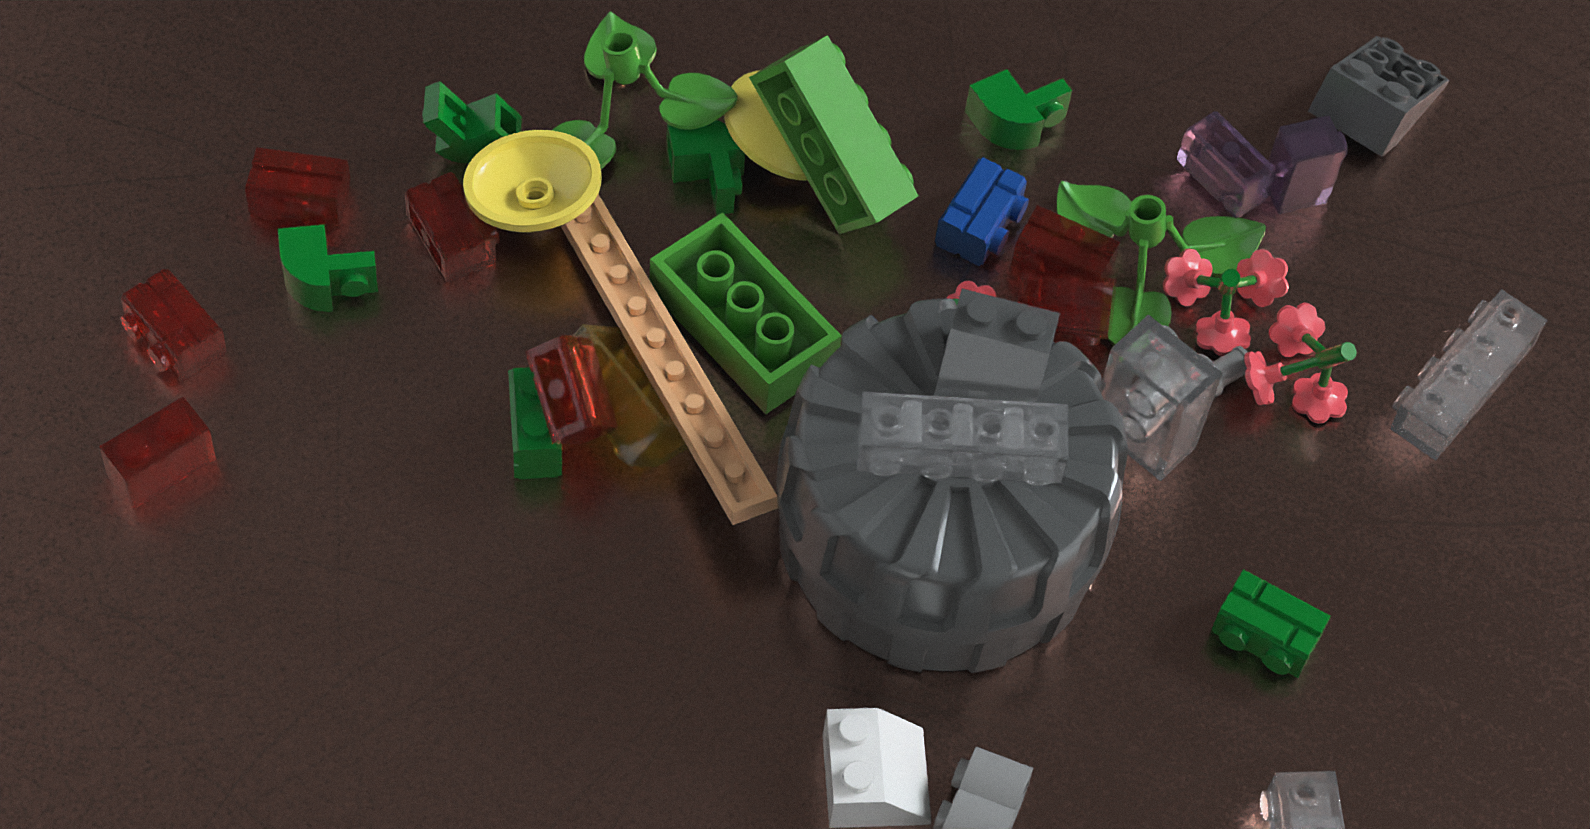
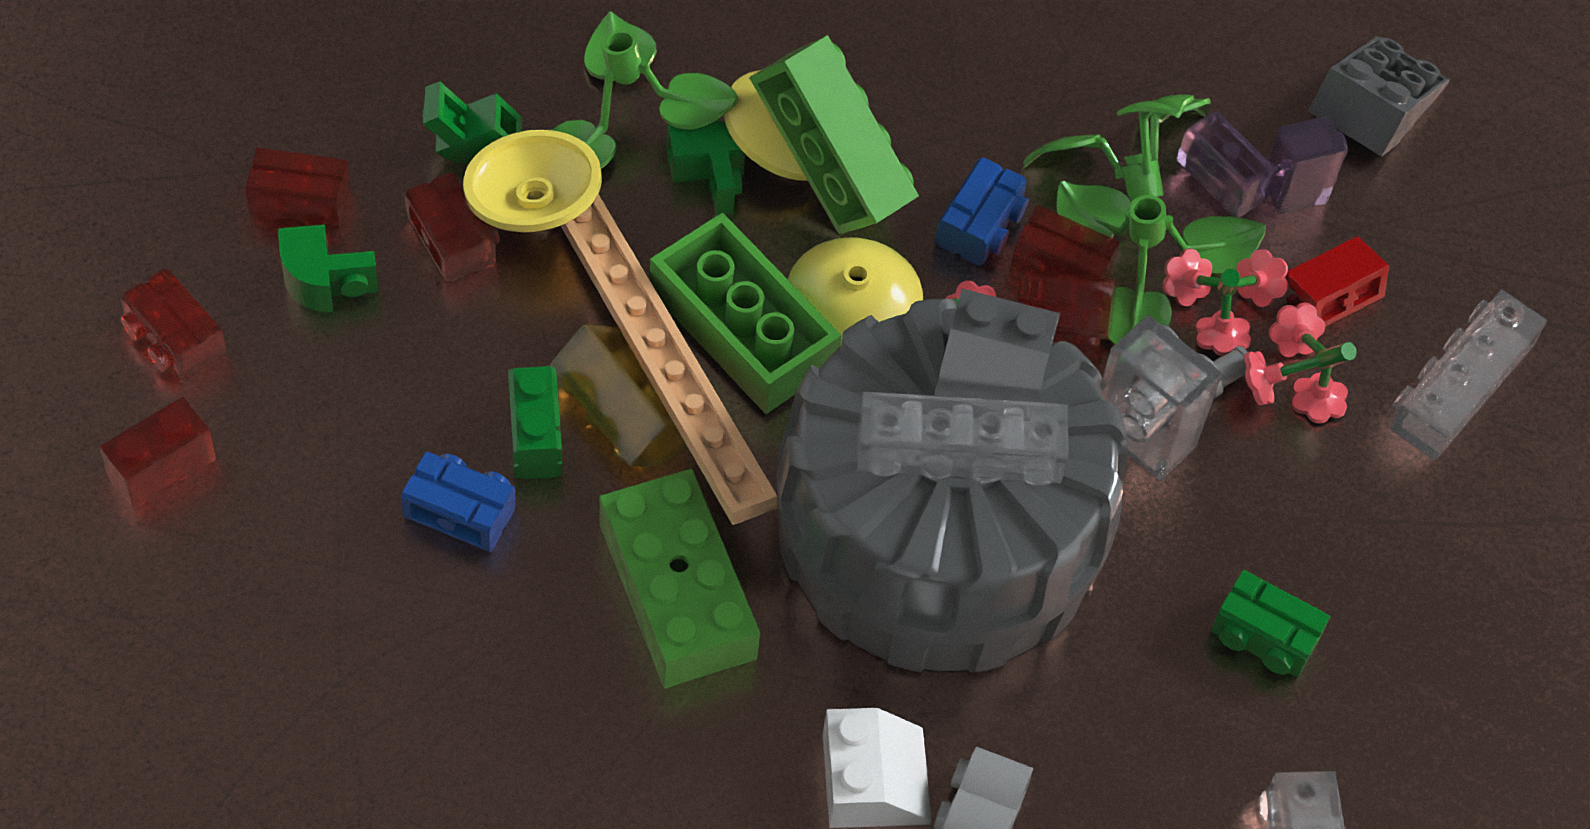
(459, 500): none -> blue brick
(571, 390): clear red brick -> none
(678, 578): none -> bright green brick
(825, 280): none -> light yellow dish
(1012, 117): green brick -> none
(1141, 169): none -> bright green plant
(1339, 280): none -> red hinge

